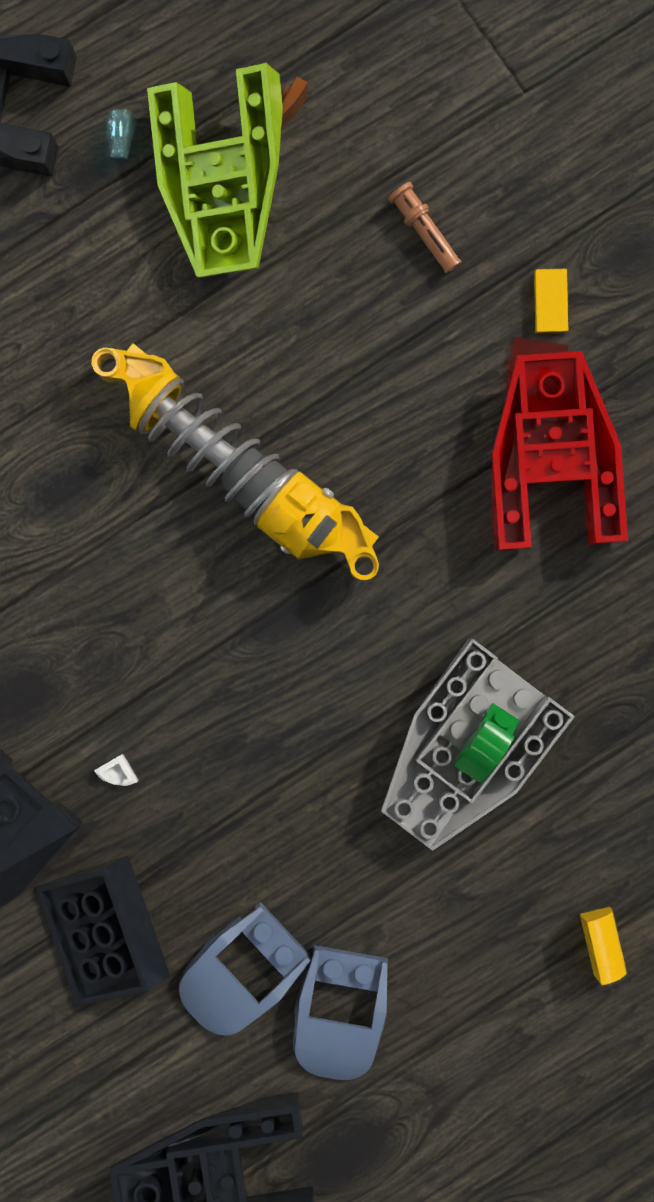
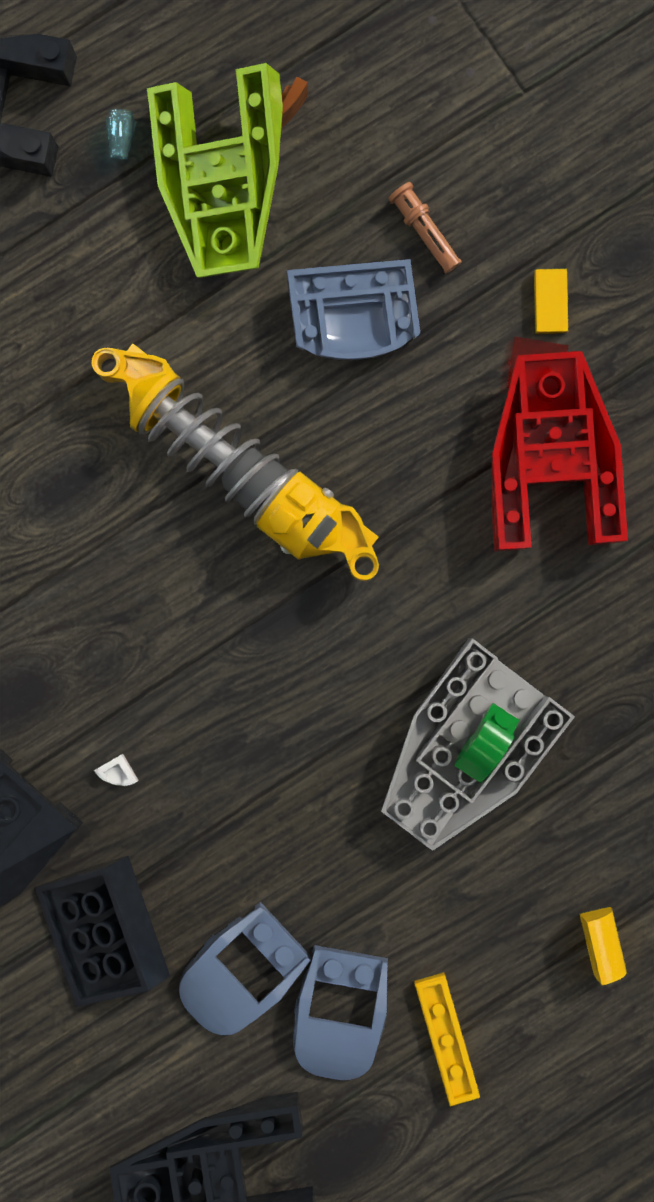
(353, 309): none -> sand blue slope
(447, 1039): none -> yellow tile

